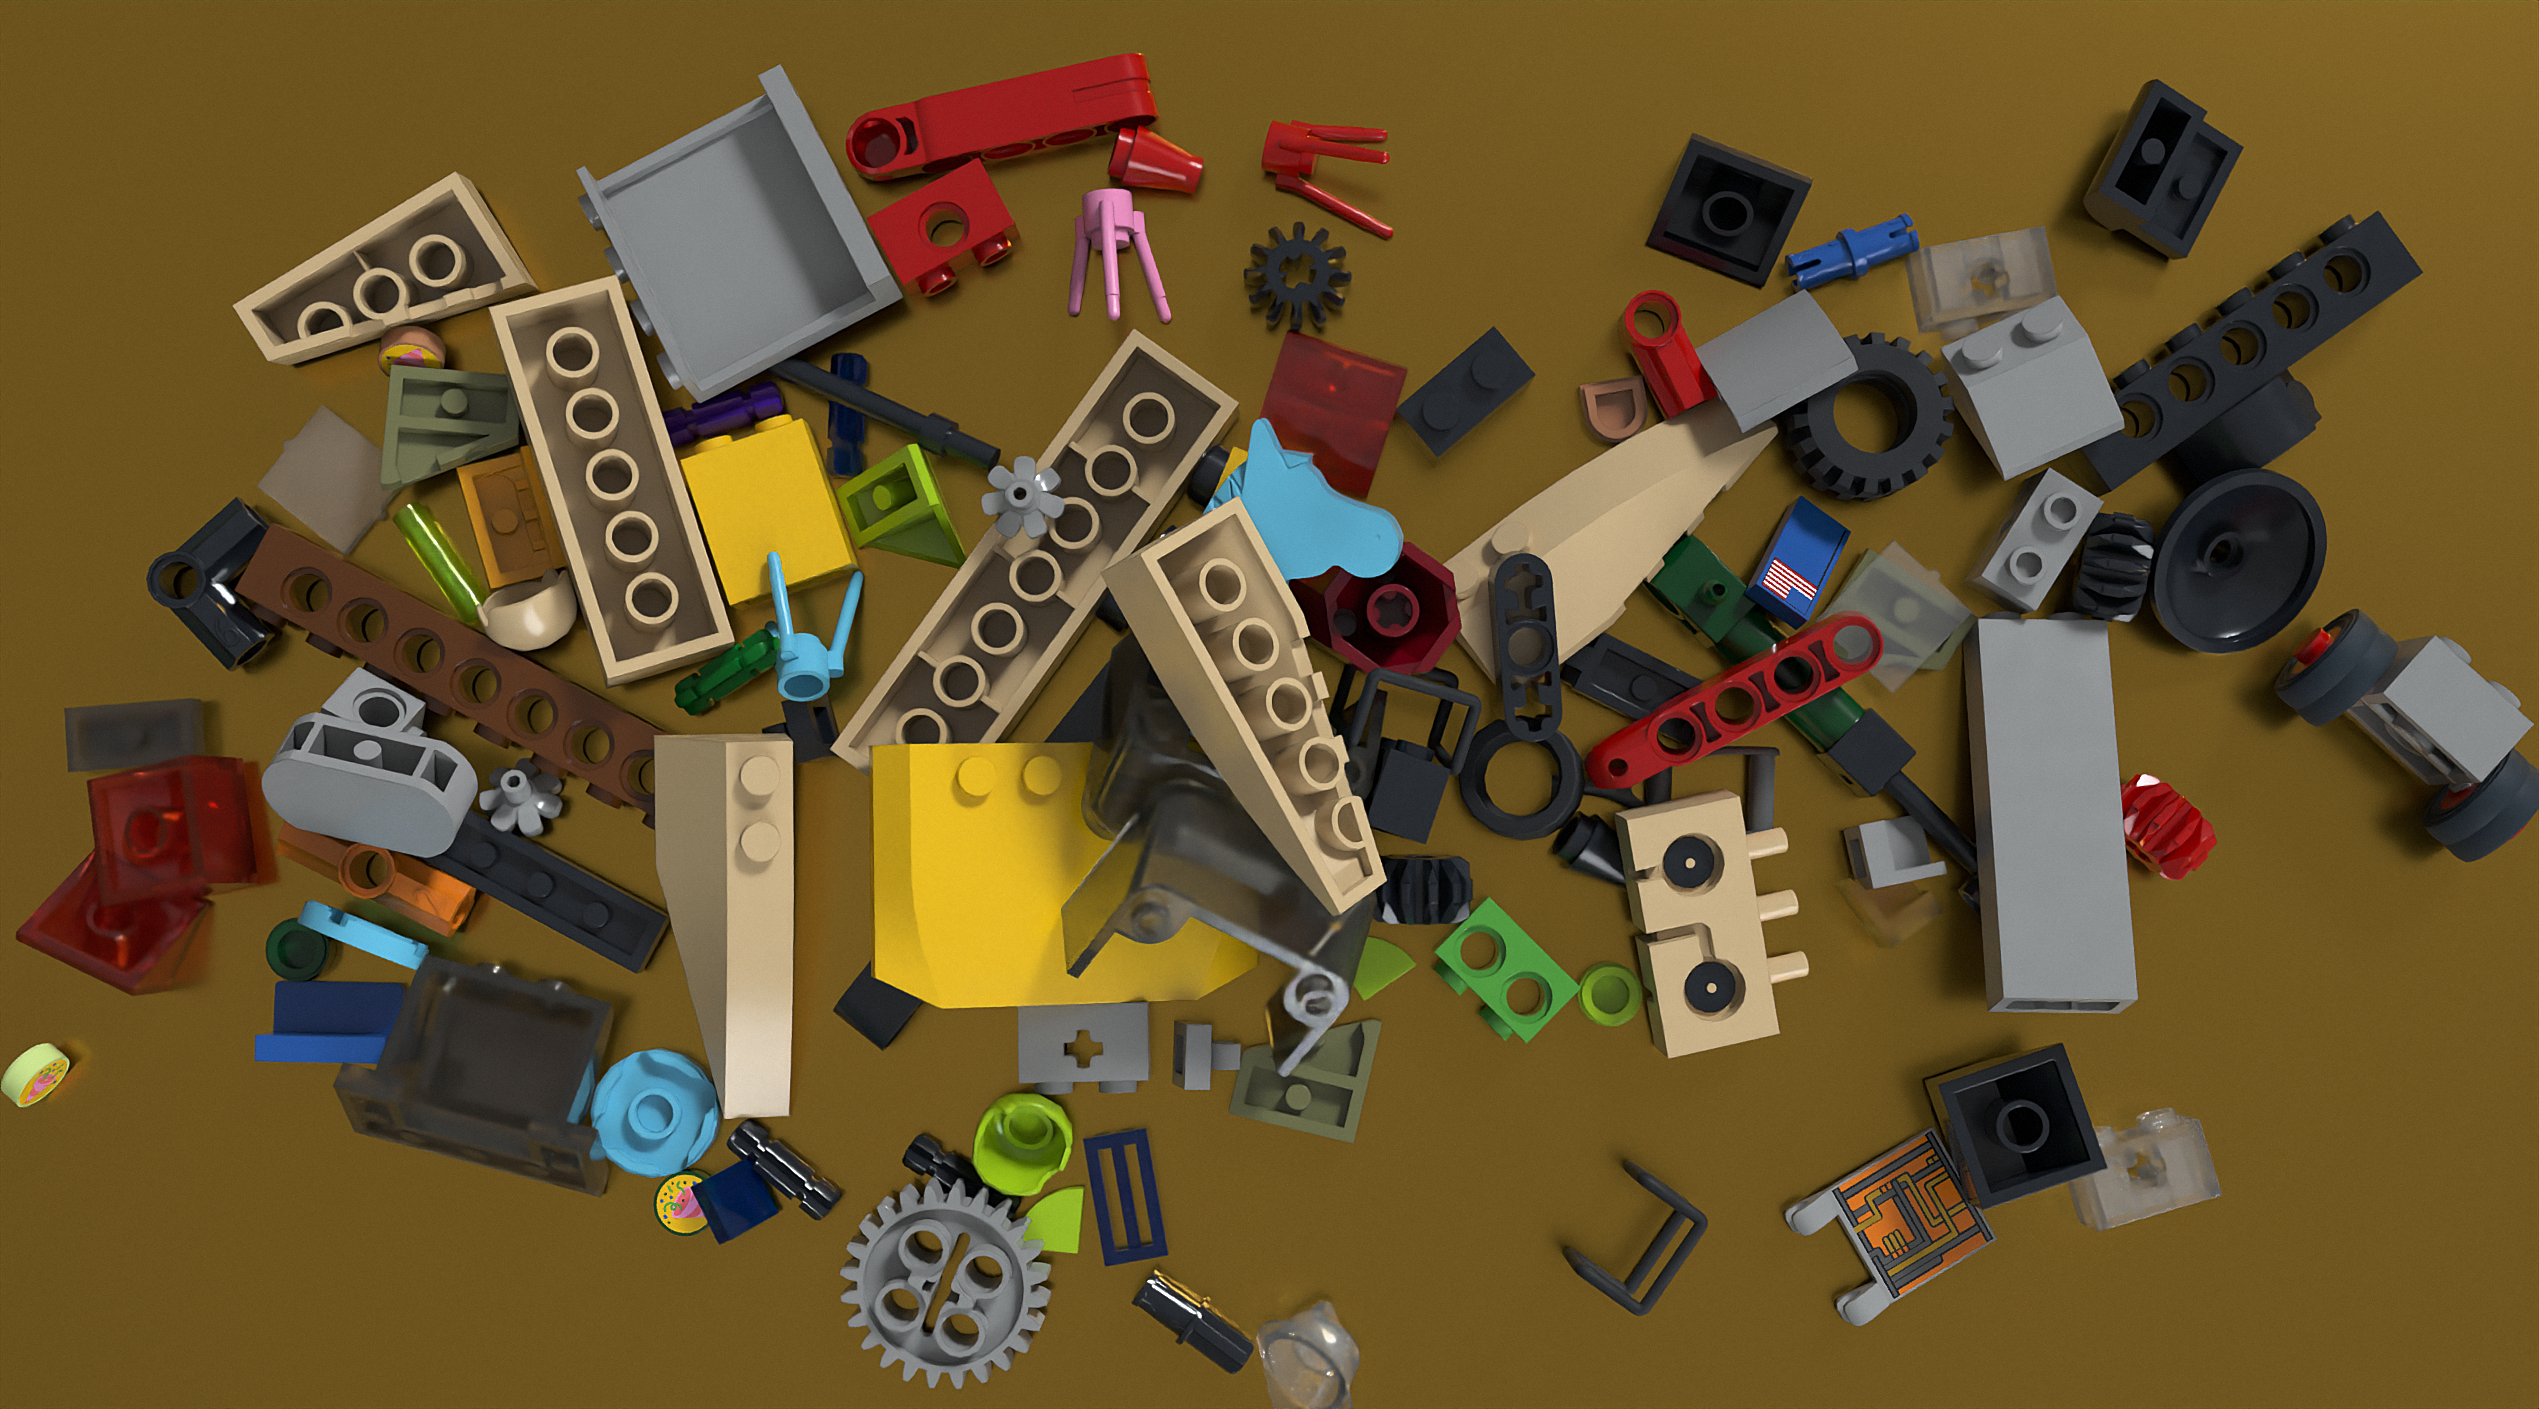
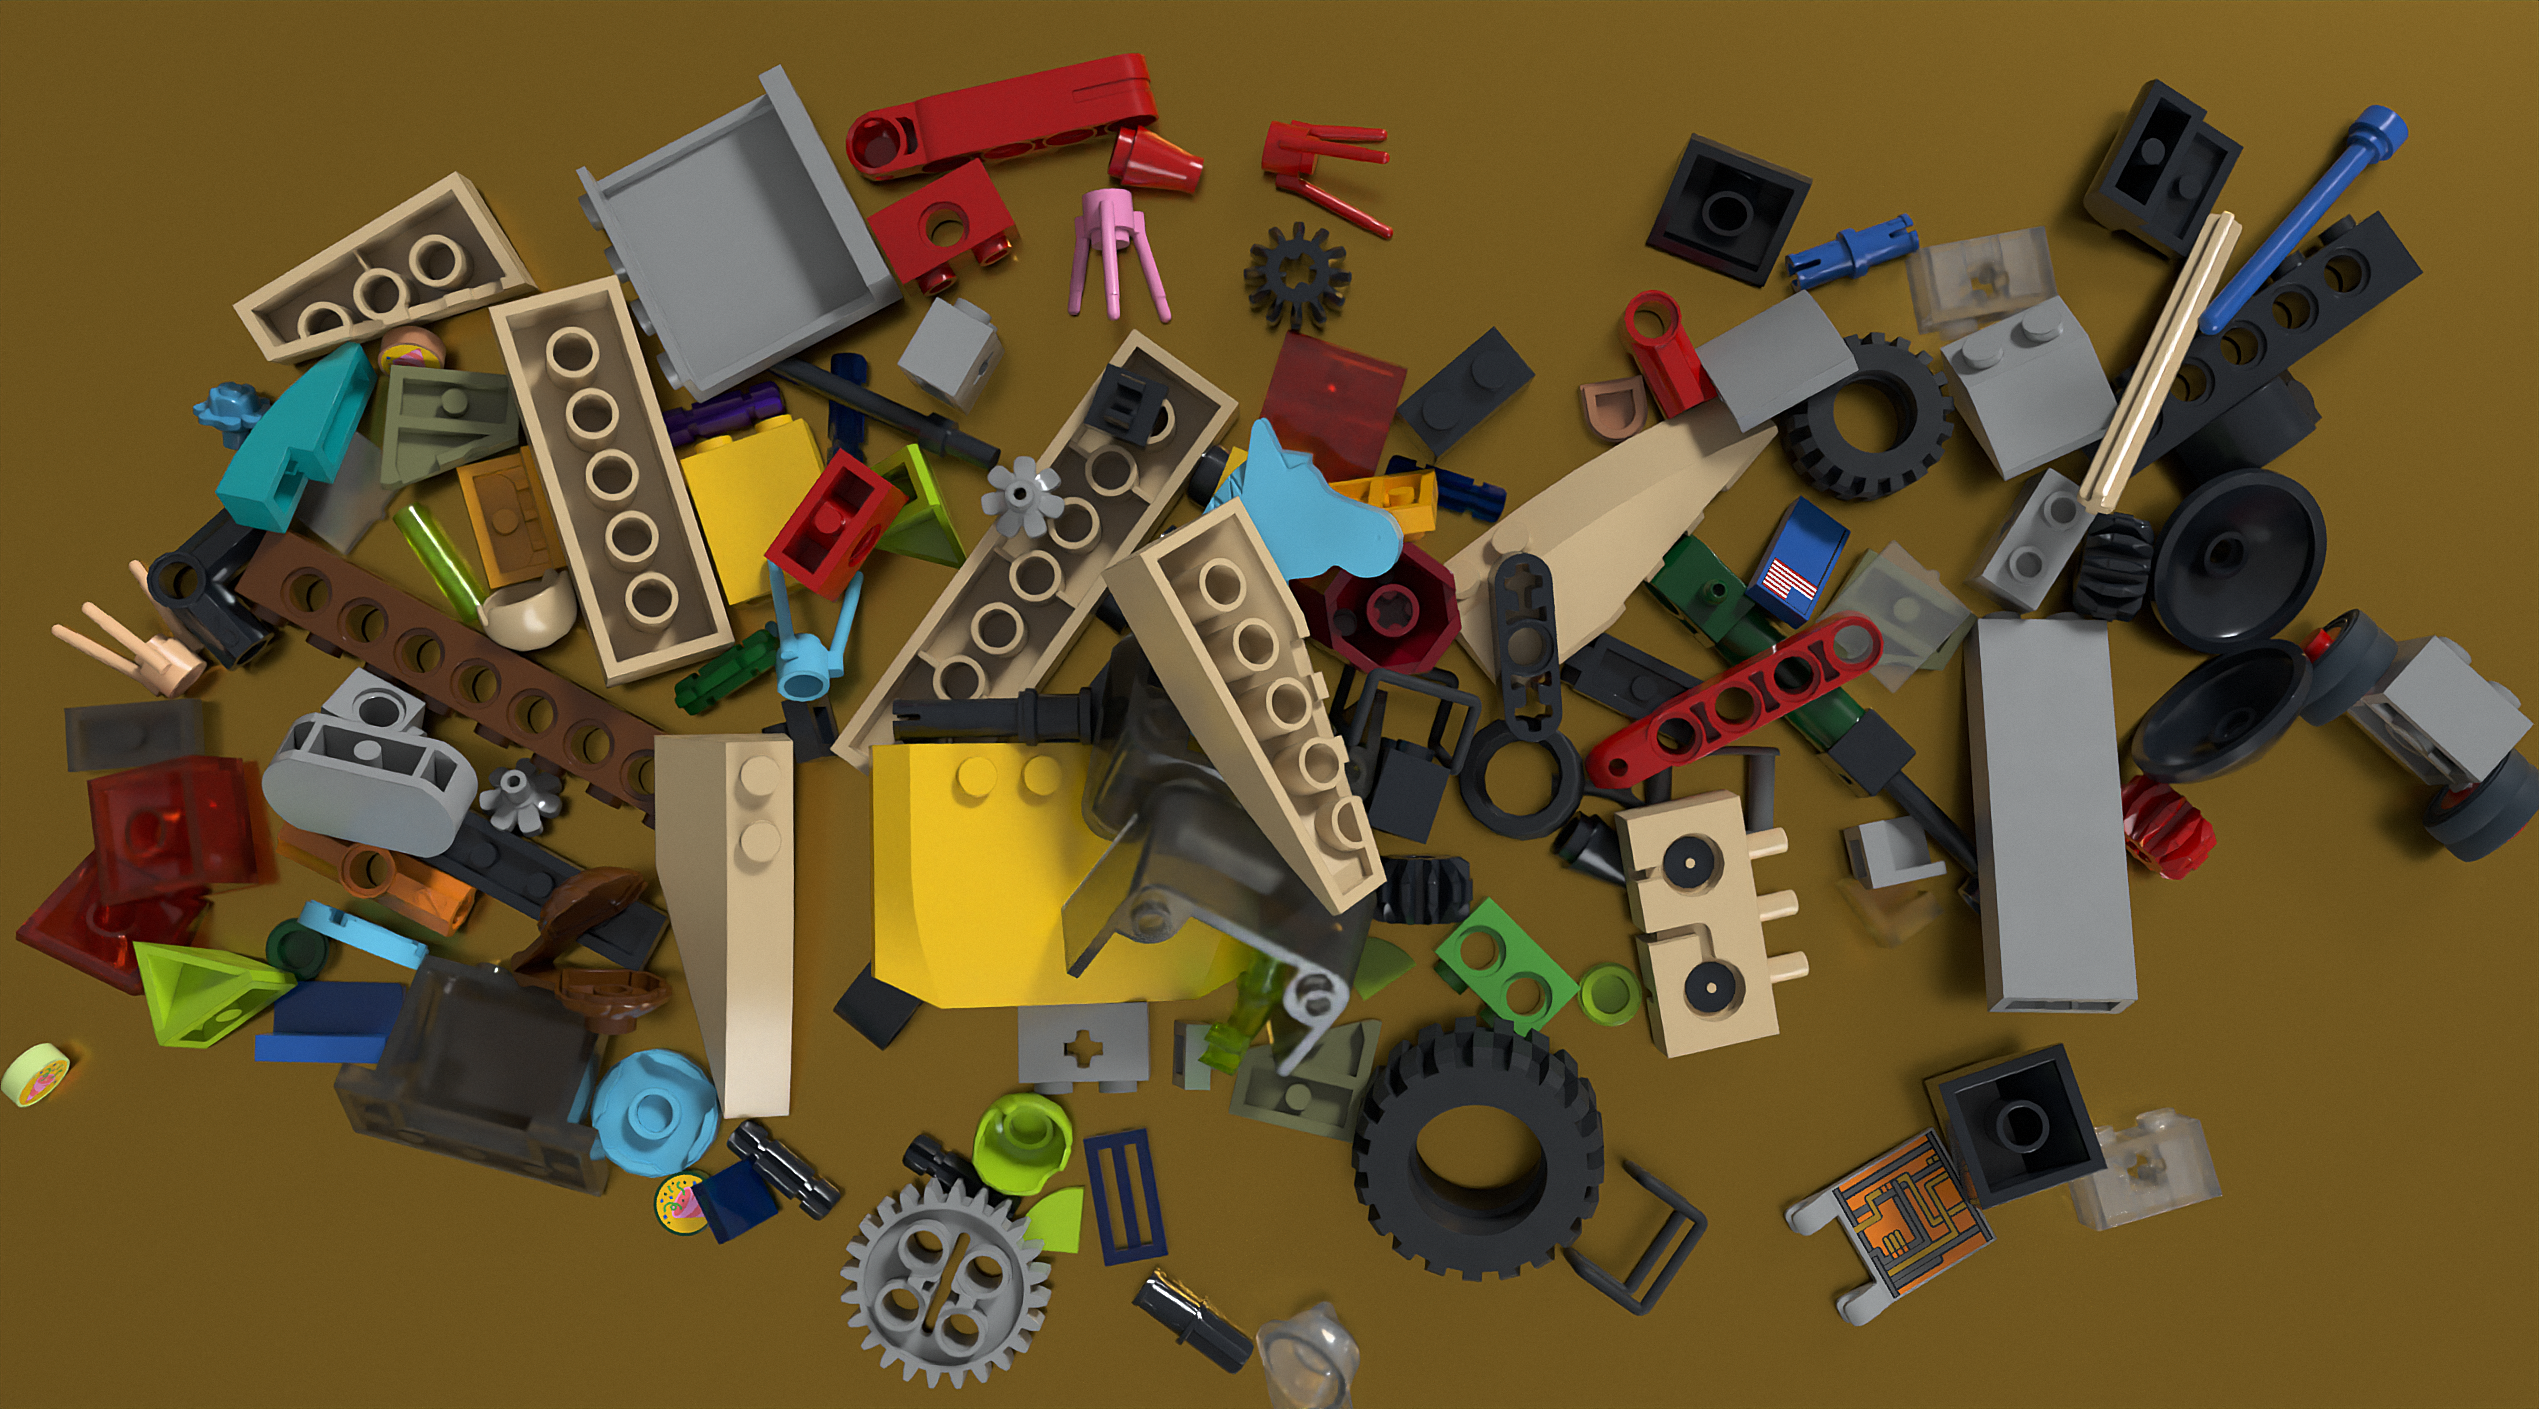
(165, 663): none -> light nougat plant
(204, 992): none -> lime slope
(233, 411): none -> dark azure plant
(298, 440): none -> teal slope
(605, 997): none -> reddish brown animal
(836, 526): none -> red brick
(953, 353): none -> light grey brick
(1028, 716): none -> black pin
(1126, 406): none -> black tile
(1258, 994): none -> clear neon green piece
(1406, 495): none -> light orange wing
(1458, 491): none -> clear blue axle
(1463, 1225): none -> black tyre
(2158, 365): none -> tan axle
(2224, 713): none -> black dish
(2371, 139): none -> blue piece

